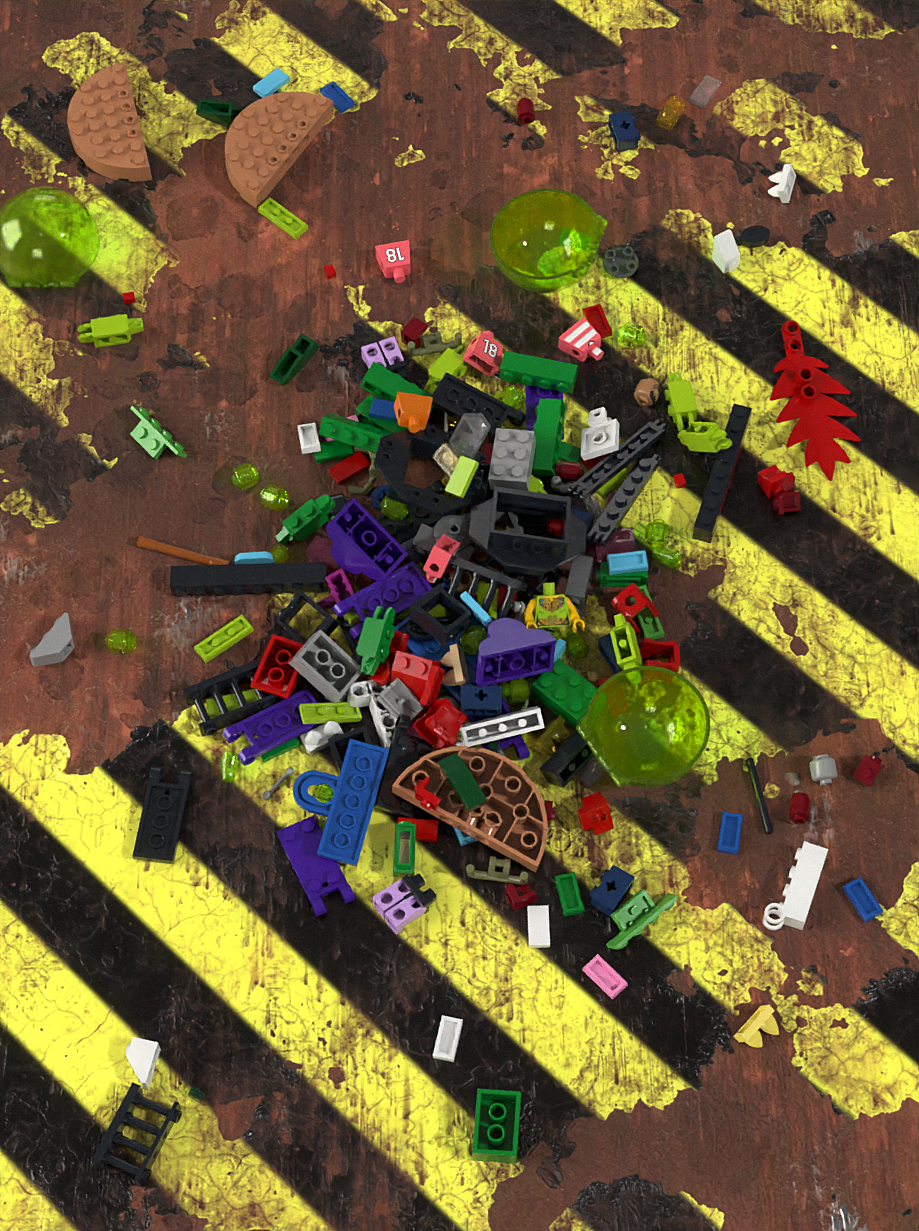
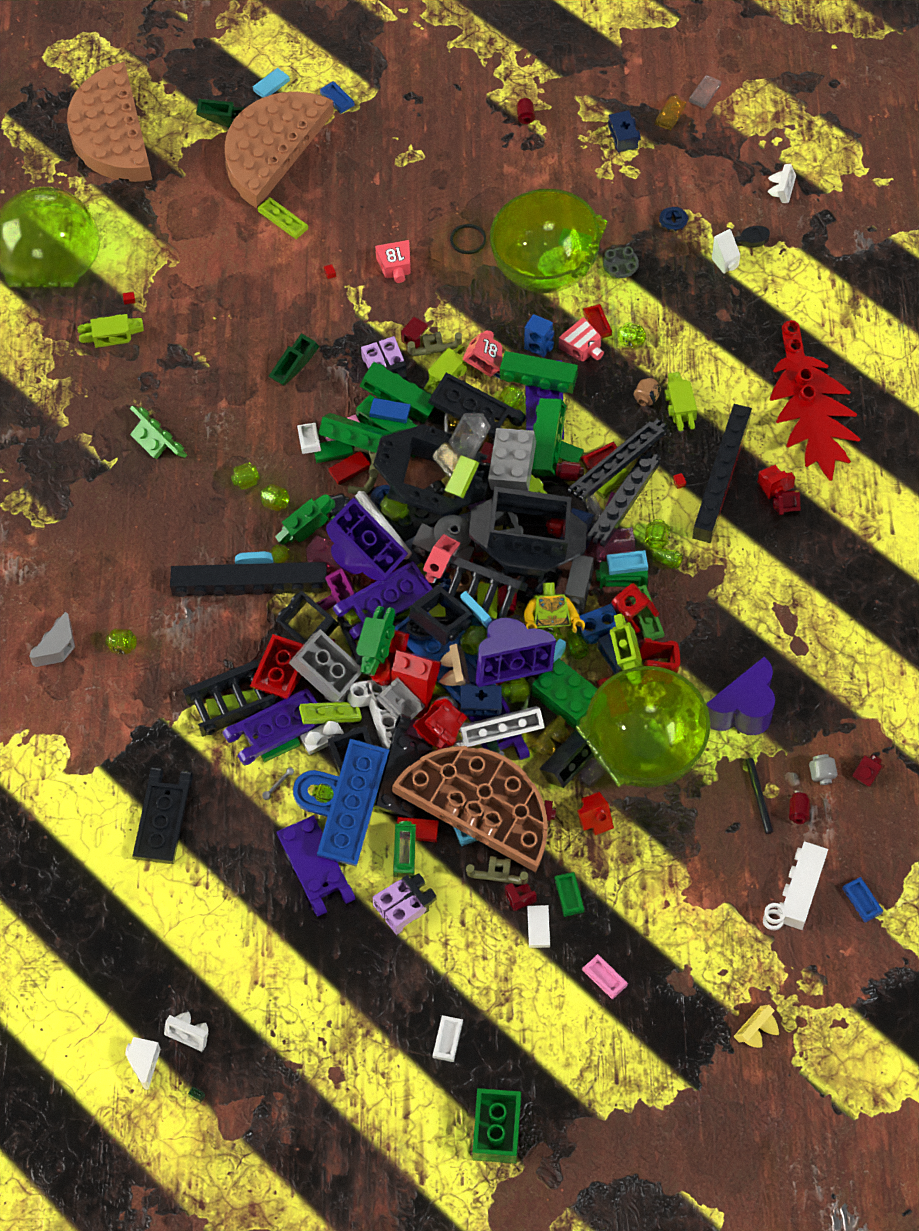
(125, 1117): black fence -> none
(154, 545): dark orange piece -> none
(182, 1031): none -> white tile
(223, 638): lime tile -> none
(229, 764): clear neon green cone -> none
(370, 507): none -> white axle
(412, 410): orange torso -> none
(425, 797): red bracket -> none
(432, 686): red tile -> none
(462, 782): dark green slope -> none
(468, 226): none -> black piece
(519, 608): light grey arm -> none
(538, 335): none -> blue brick
(559, 486): light grey arm -> none
(595, 620): none -> blue brick
(599, 428): white plate -> none
(610, 901): dark blue brick -> none
(636, 914): bright green bracket -> none
(679, 214): none -> dark blue gear
(704, 437): lime hinge -> none
(730, 833): blue tile -> none
(745, 702): none -> dark purple brick

